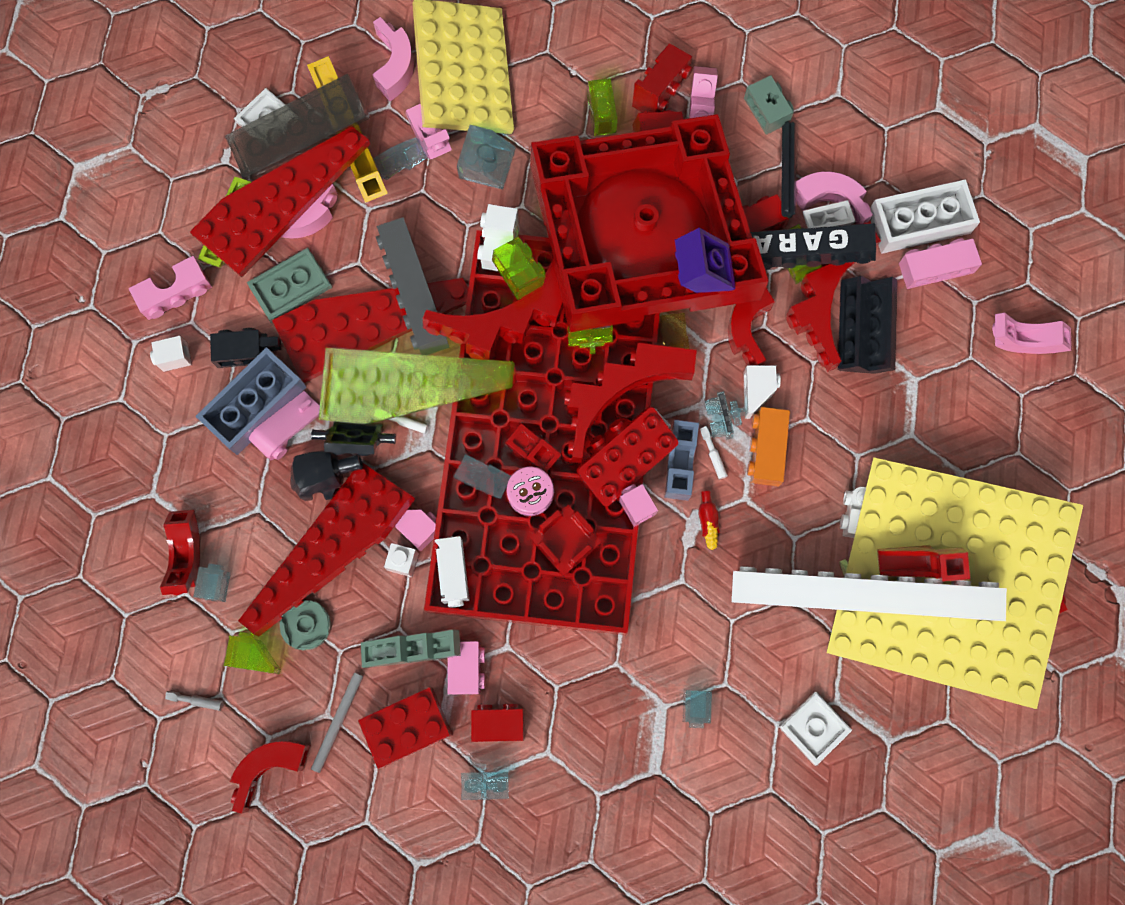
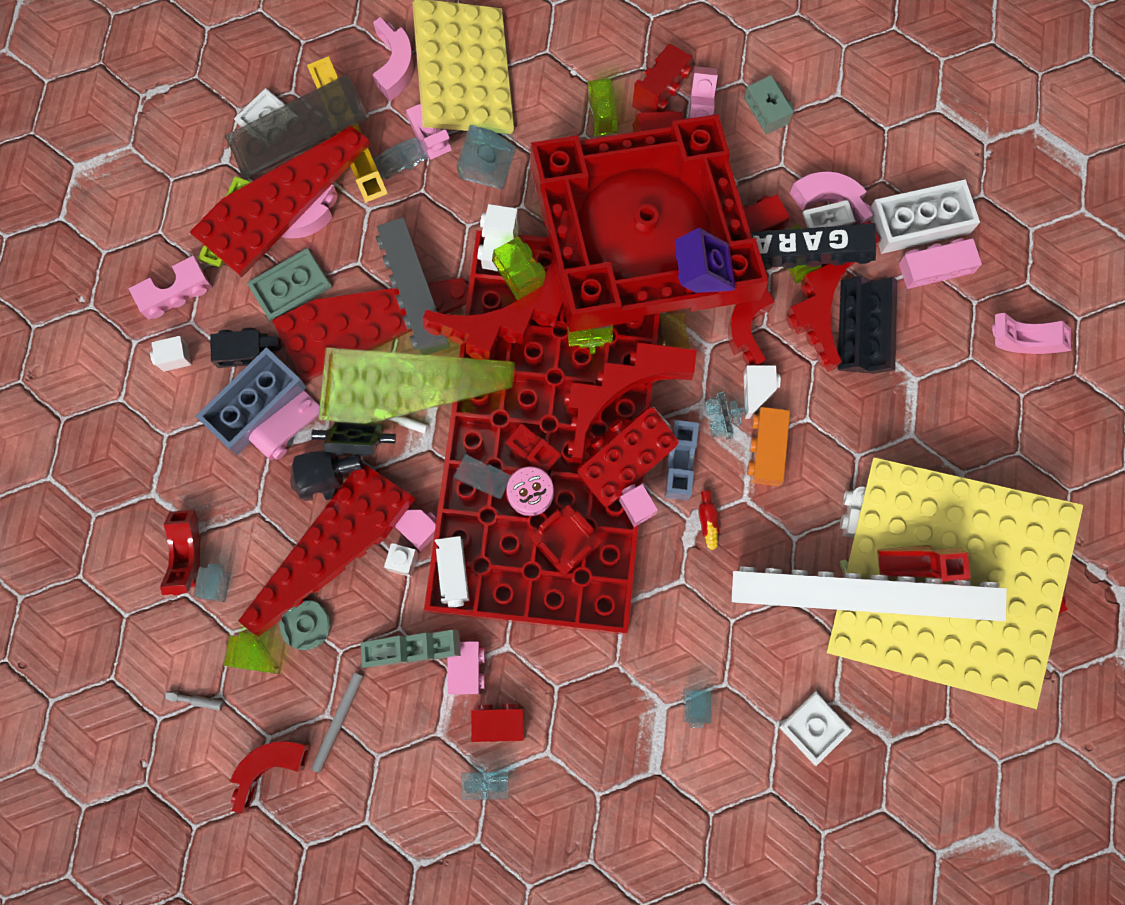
(405, 727): red brick -> none
(714, 454): white piece -> none
(788, 188): black axle -> none

